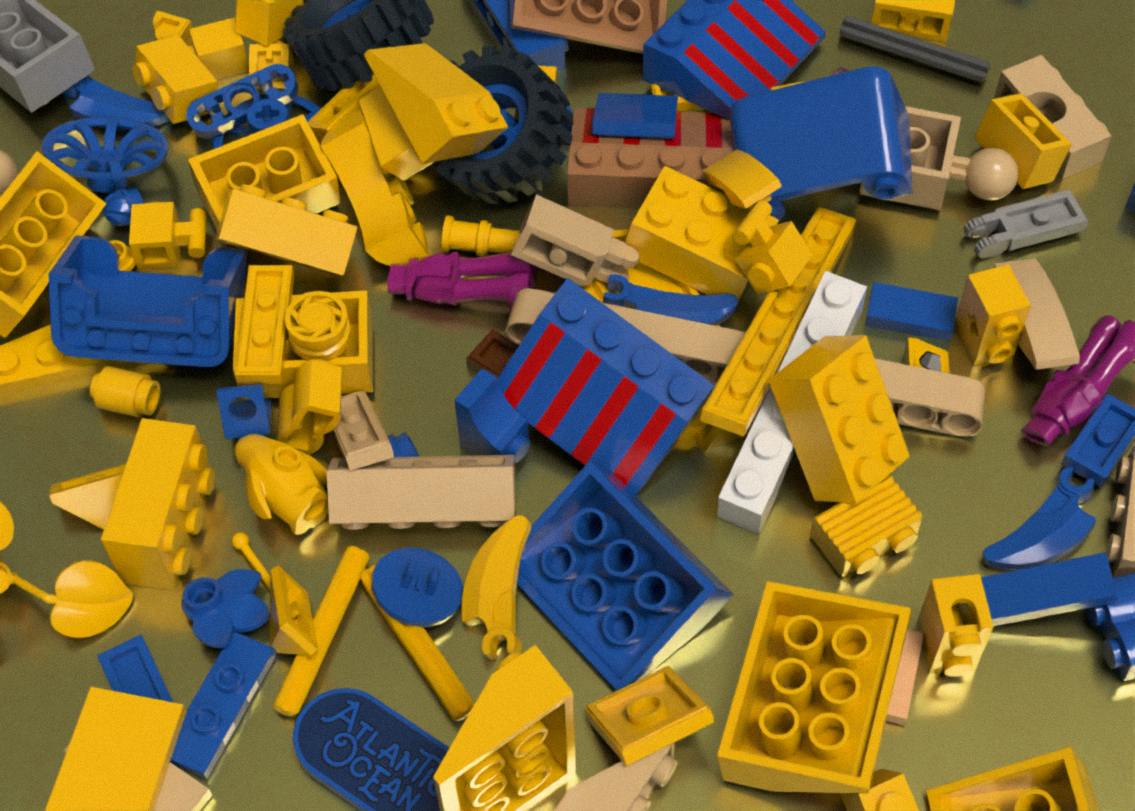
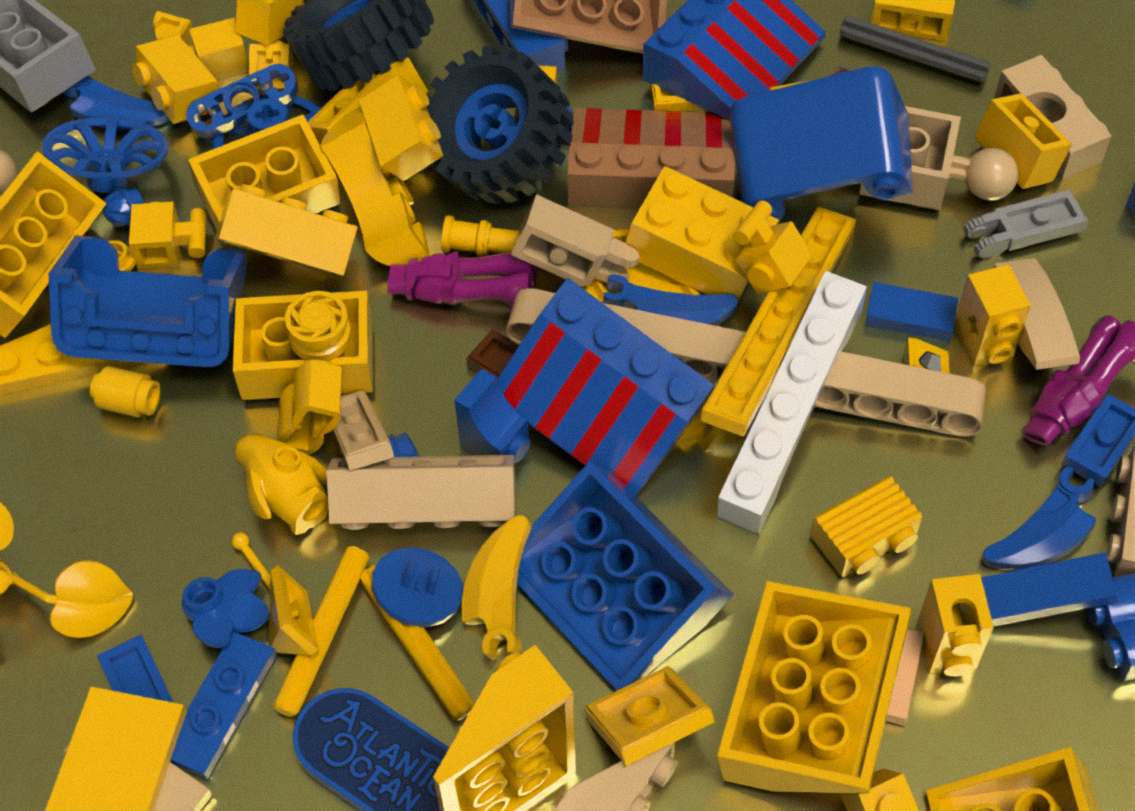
(89, 494): yellow slope -> none
(158, 505): yellow brick -> none
(244, 416): blue bracket -> none
(263, 325): yellow tile -> none
(436, 102): yellow slope -> none
(635, 115): blue tile -> none
(742, 179): yellow slope -> none
(839, 418): yellow brick -> none

